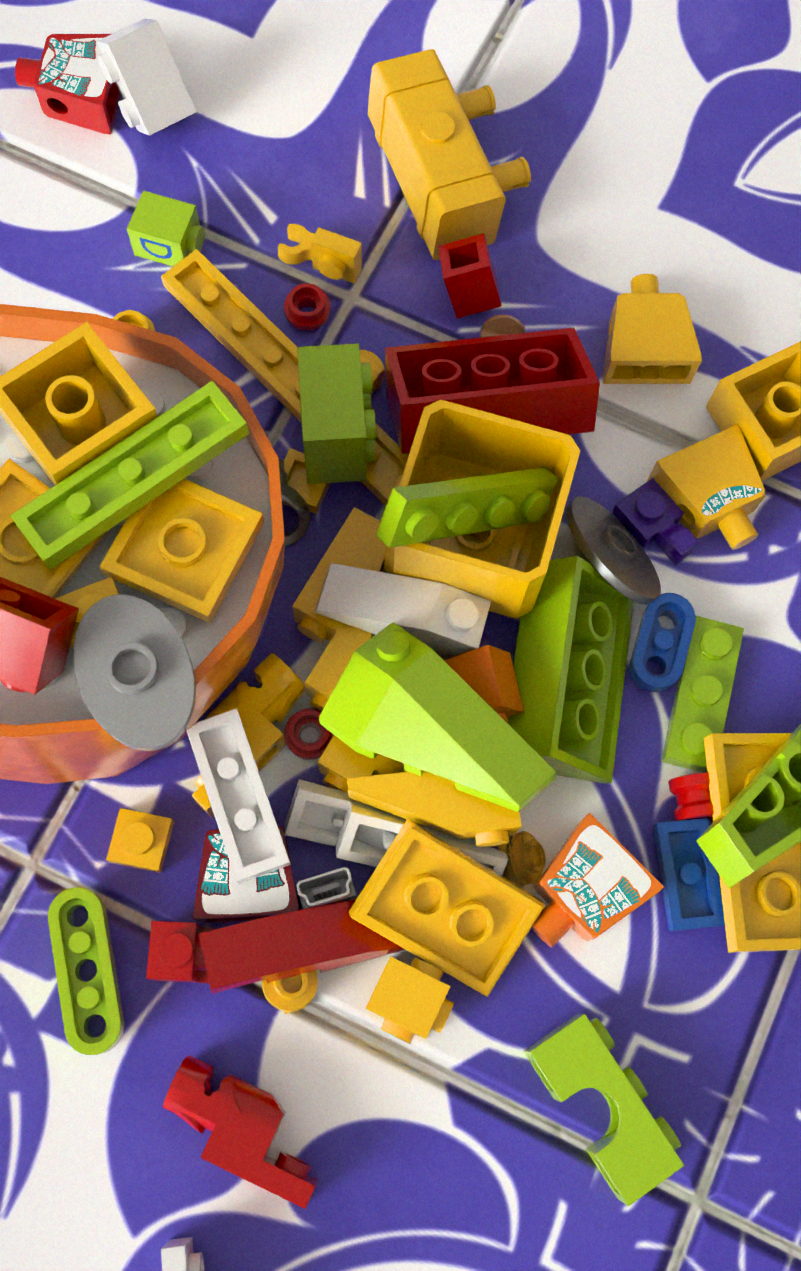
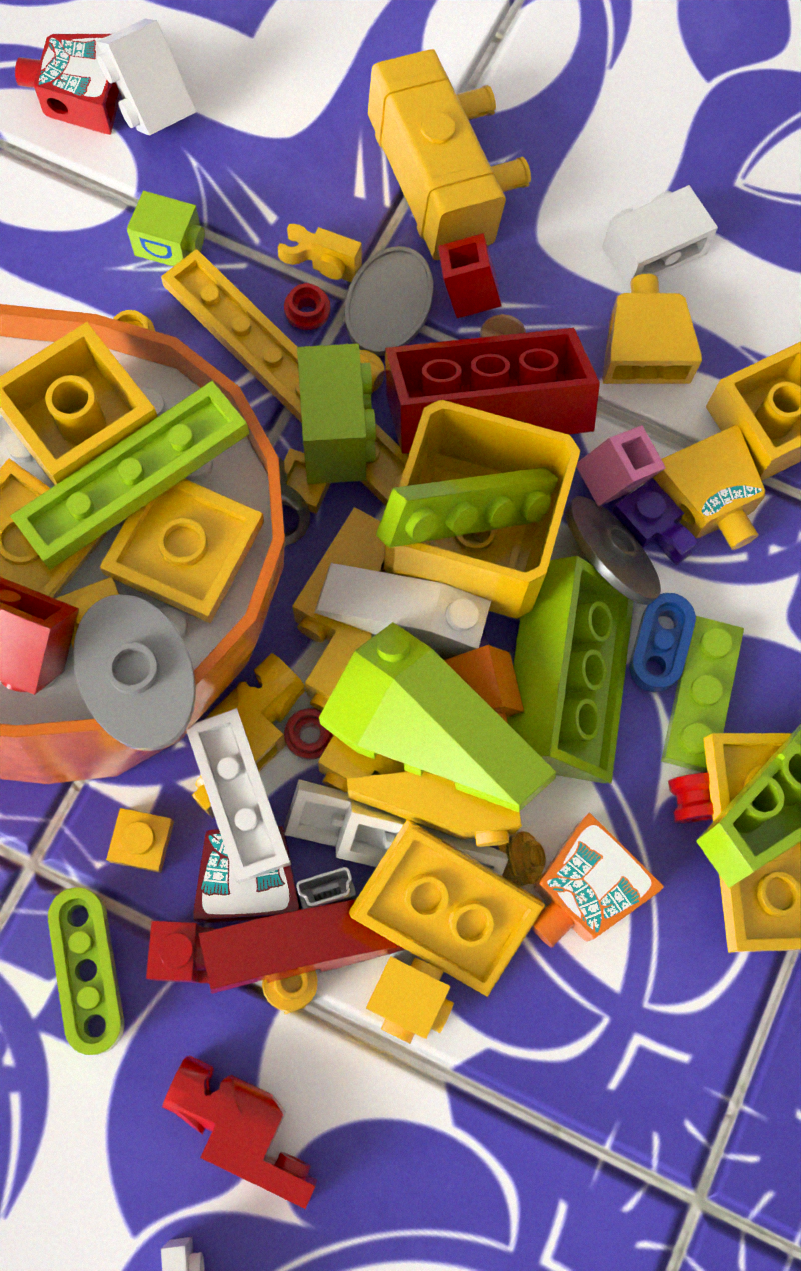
(388, 300): none -> light grey piece
(620, 465): none -> bright pink brick
(636, 1148): lime arch -> none
(659, 235): none -> white brick
(688, 877): blue plate -> none

